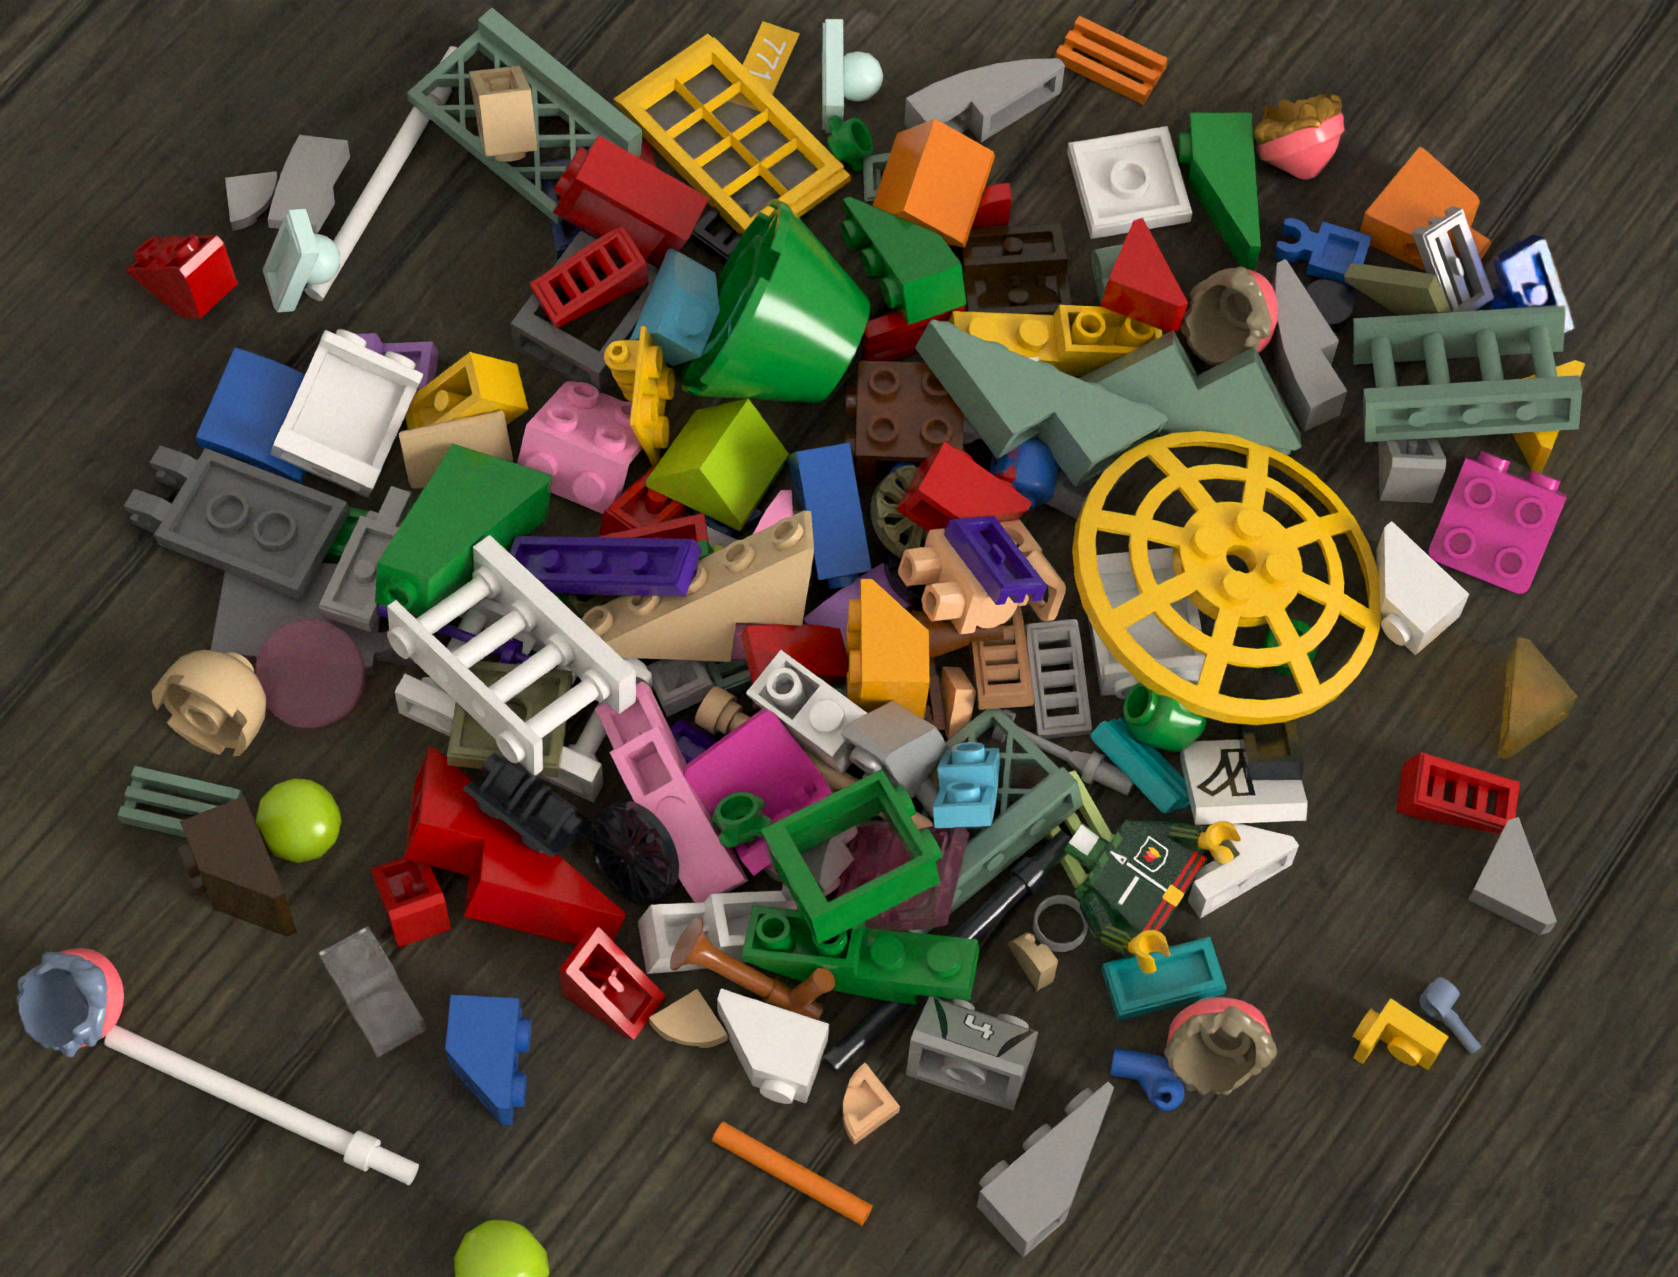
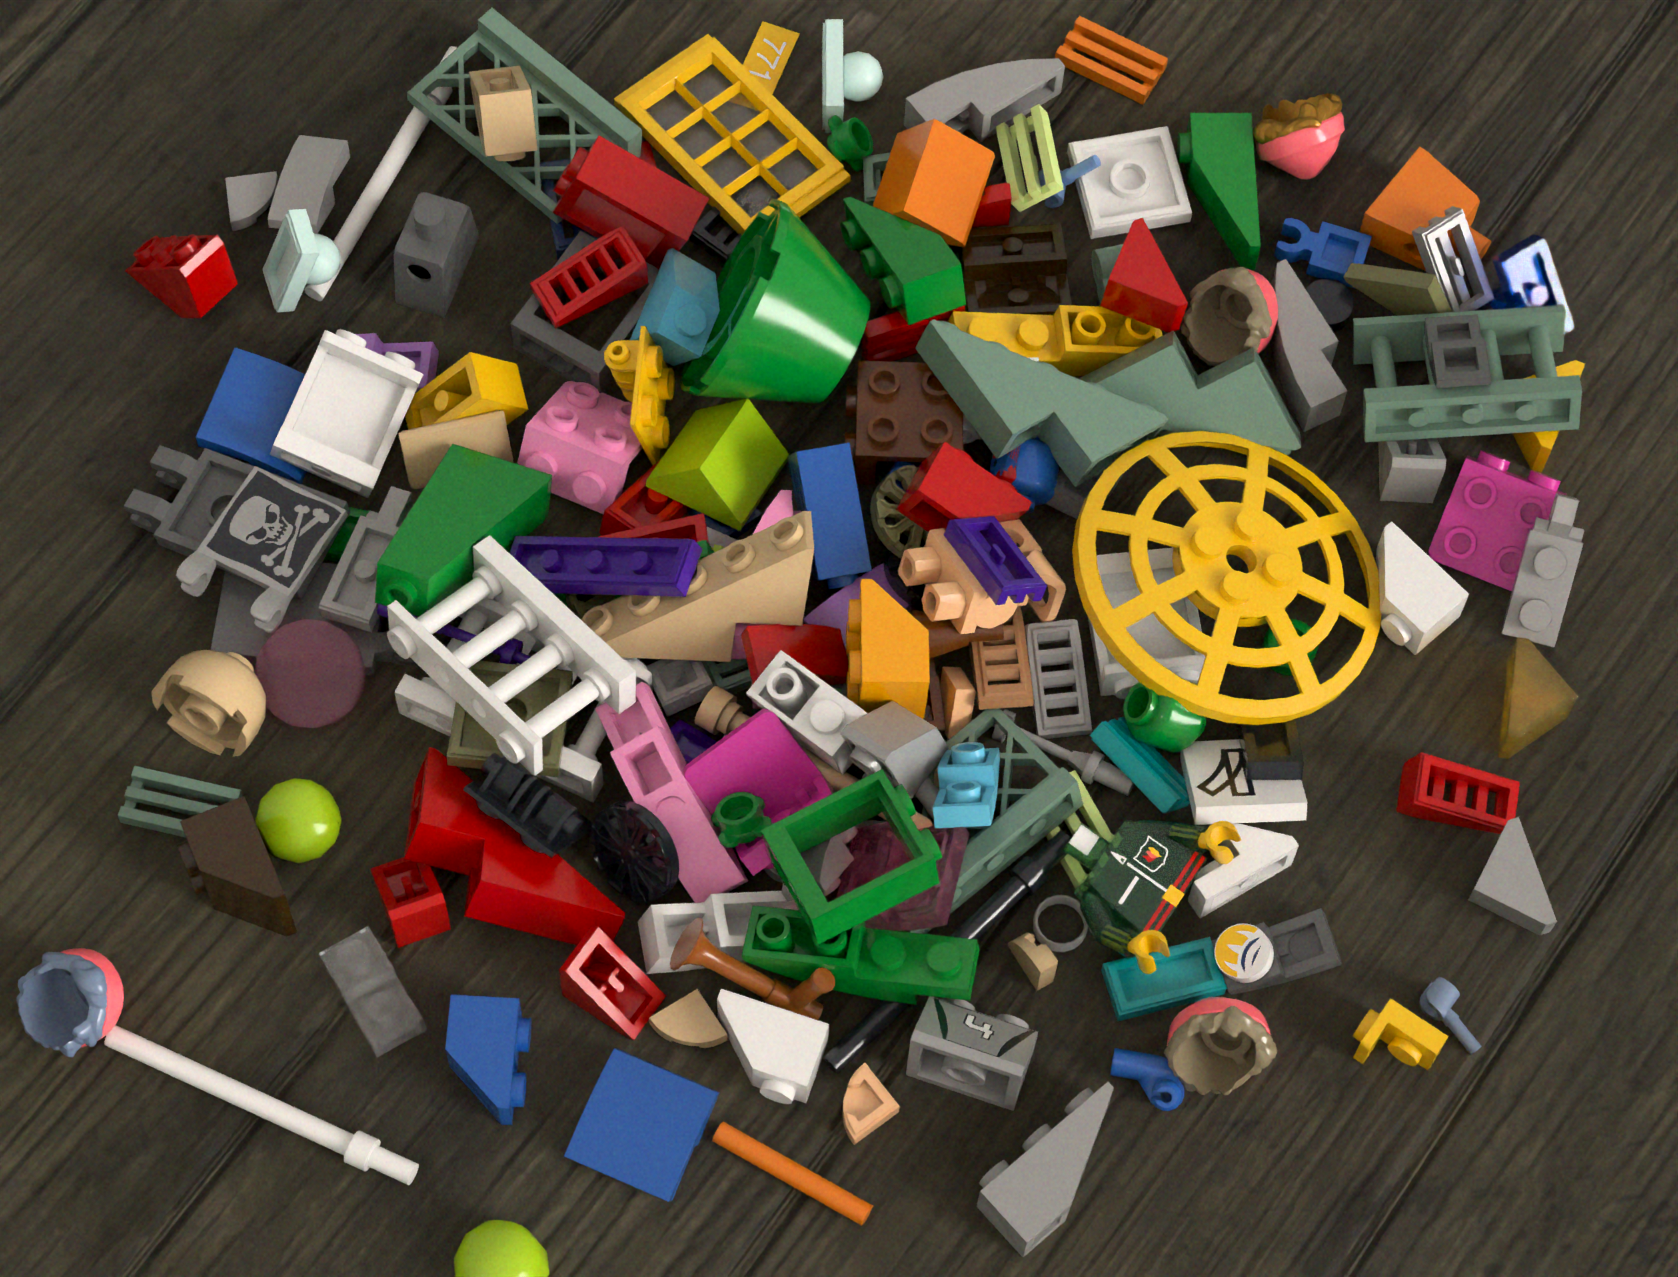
(268, 537): none -> flag
(441, 240): none -> dark grey torso
(641, 1124): none -> blue slope
(1011, 162): none -> yellowish green tile
(1068, 176): none -> medium blue hand
(1244, 953): none -> tile
(1300, 950): none -> dark grey slope
(1456, 351): none -> dark grey slope
(1545, 575): none -> light grey hinge

